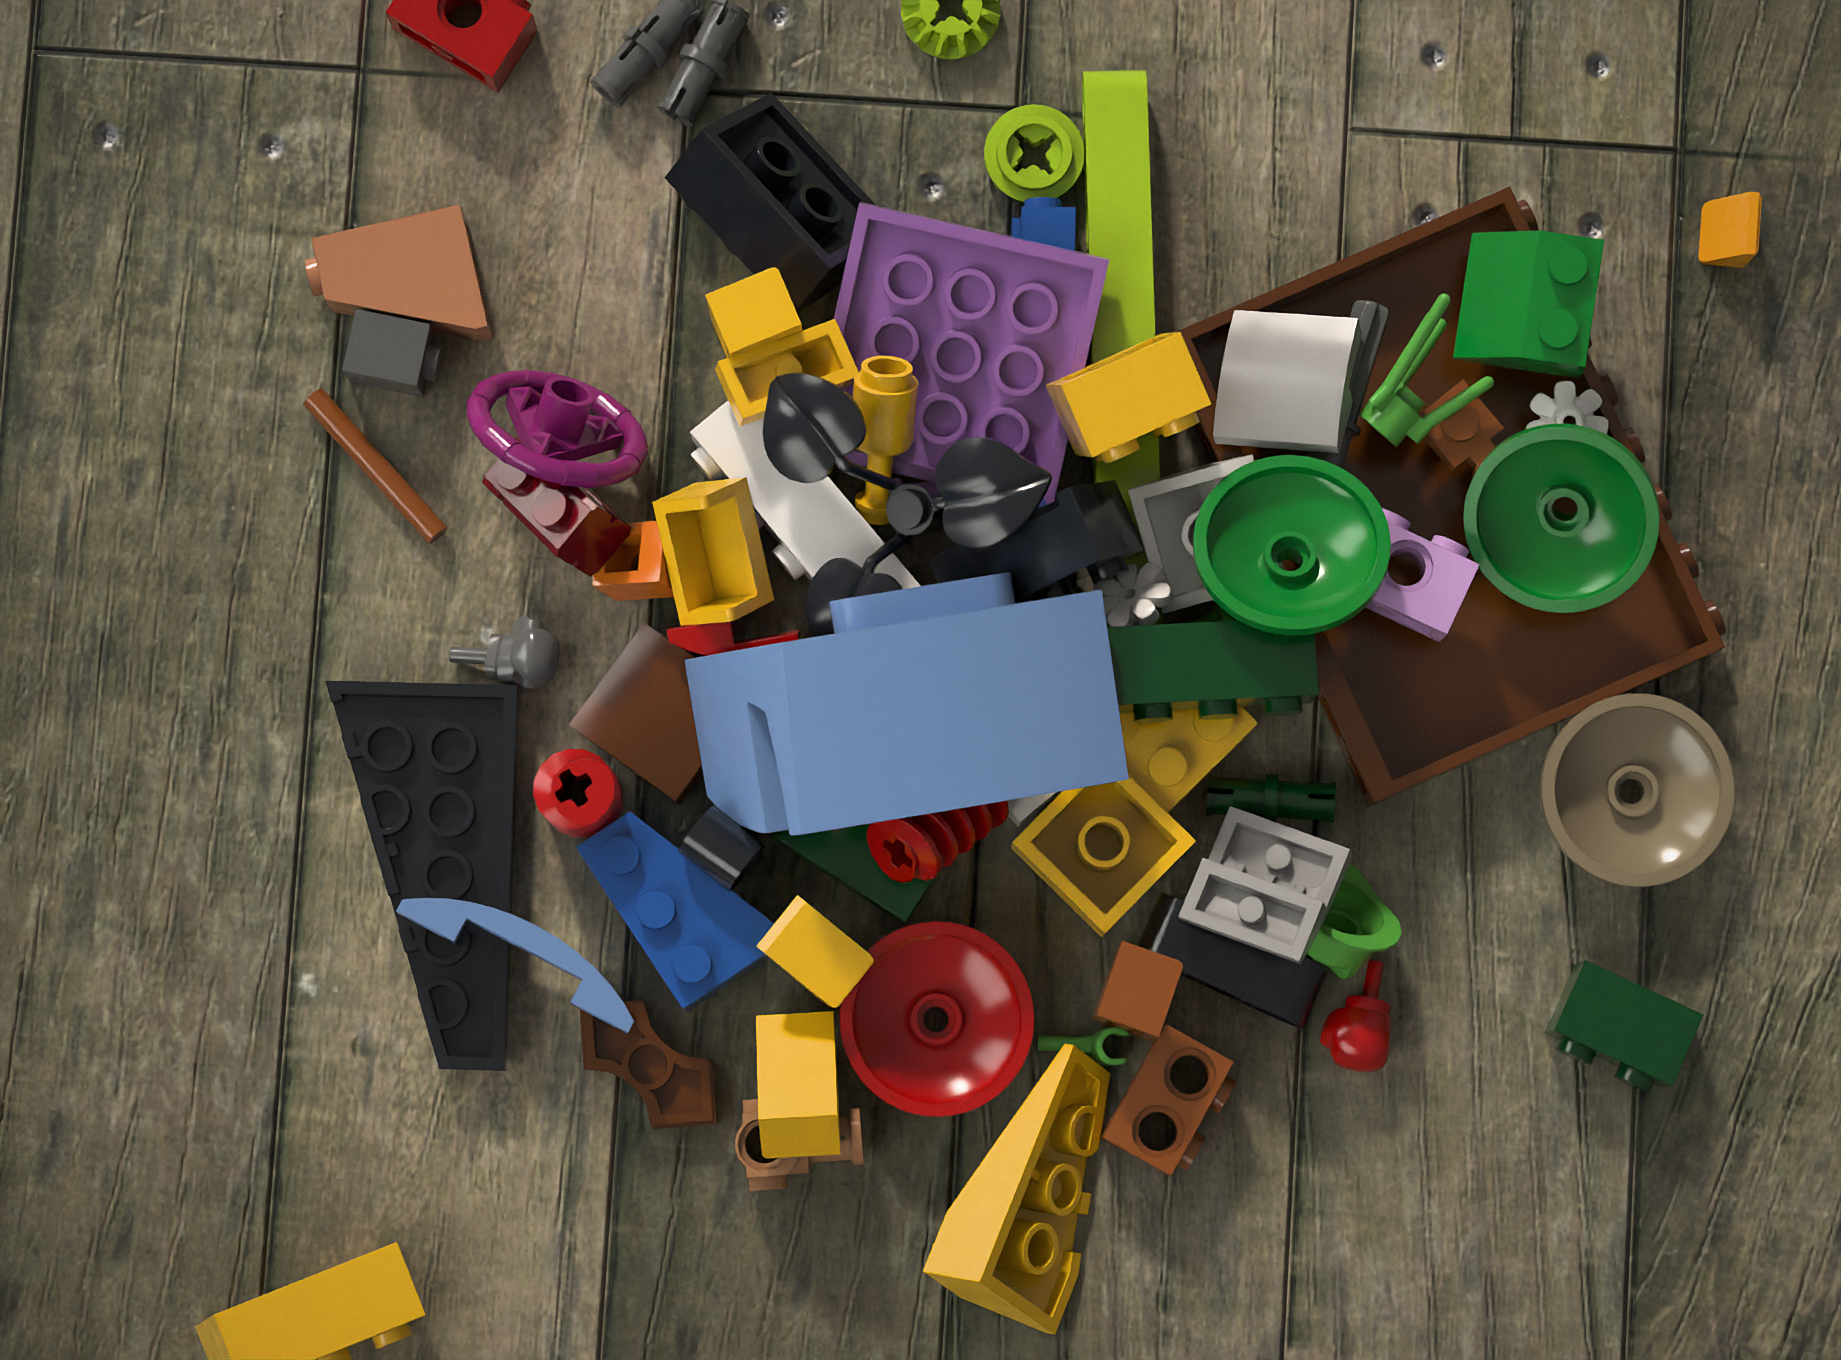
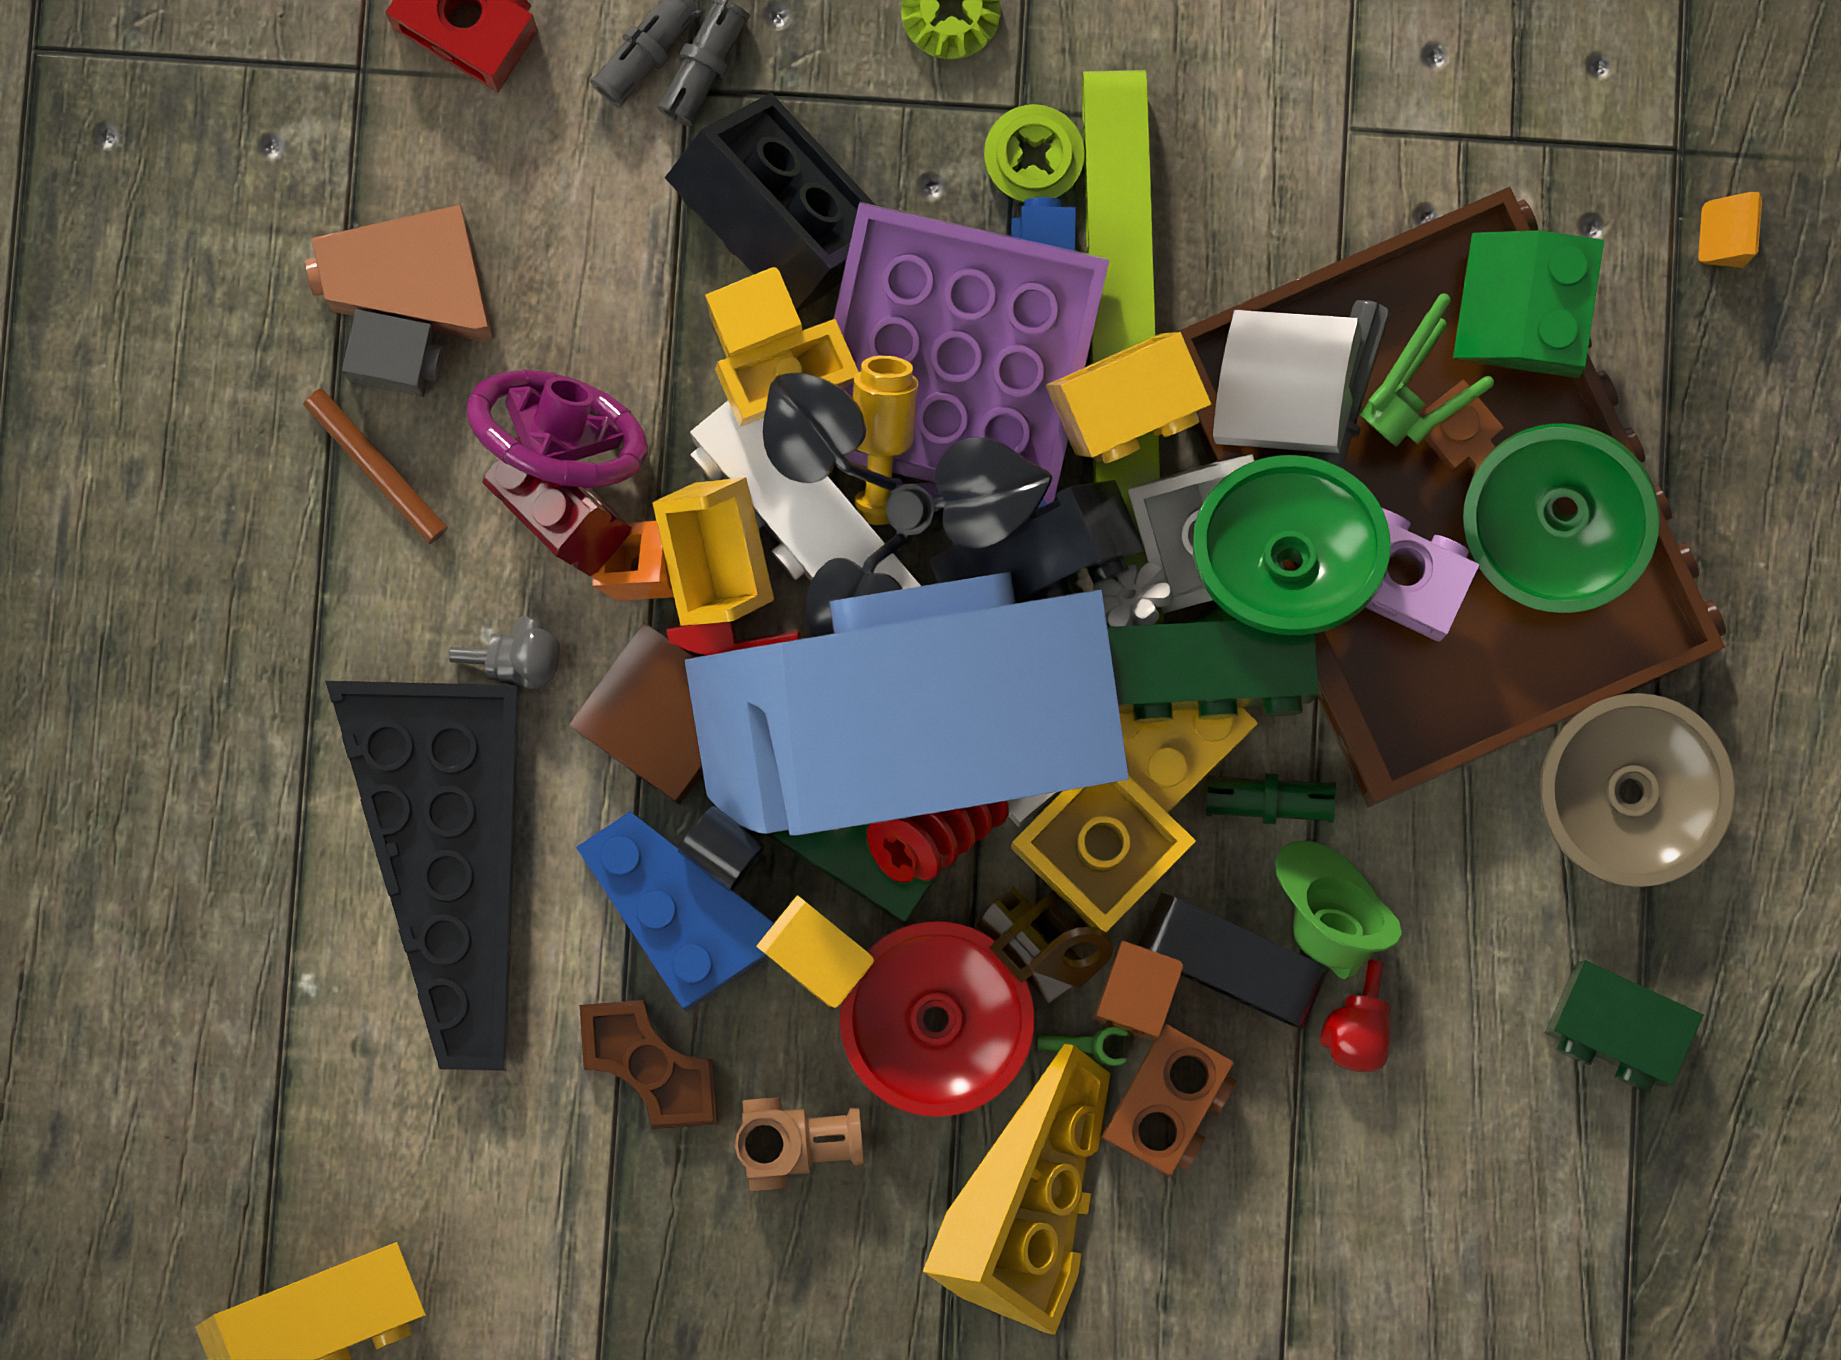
(449, 917): medium blue slope -> none
(554, 797): red piece -> none
(797, 1085): yellow panel -> none
(1038, 943): none -> dark brown piece
(1266, 885): light grey slope -> none
(1568, 404): white plant -> none

